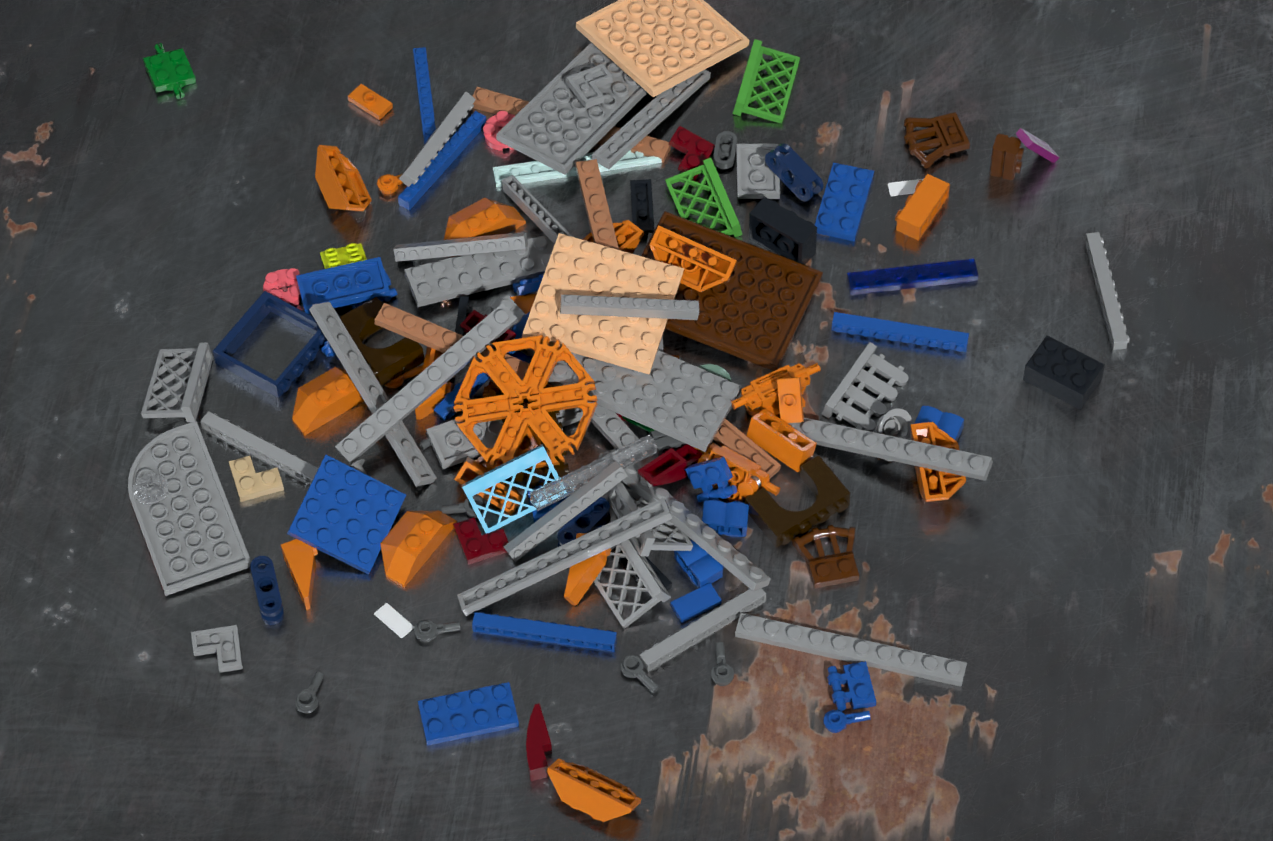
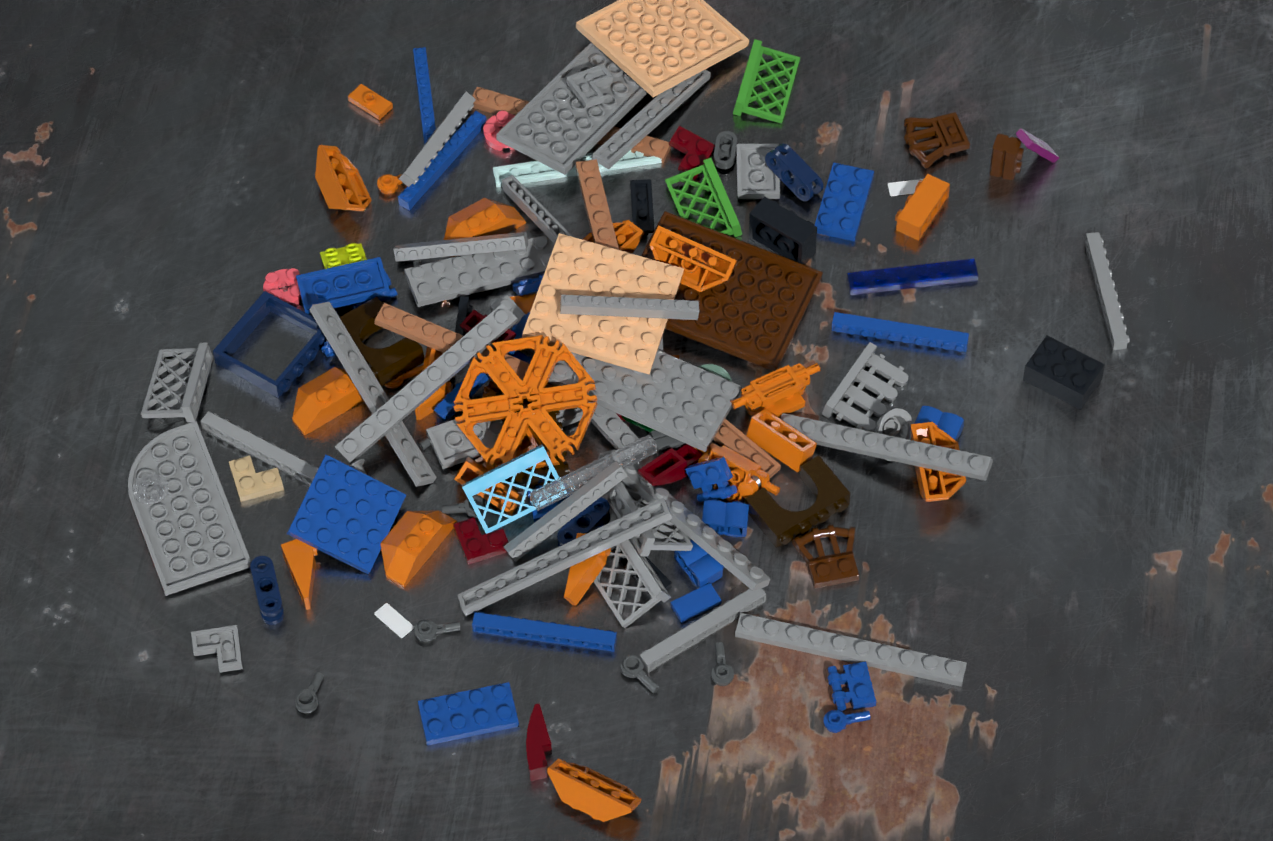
(169, 70): green plate -> none
(790, 400): orange plate -> none

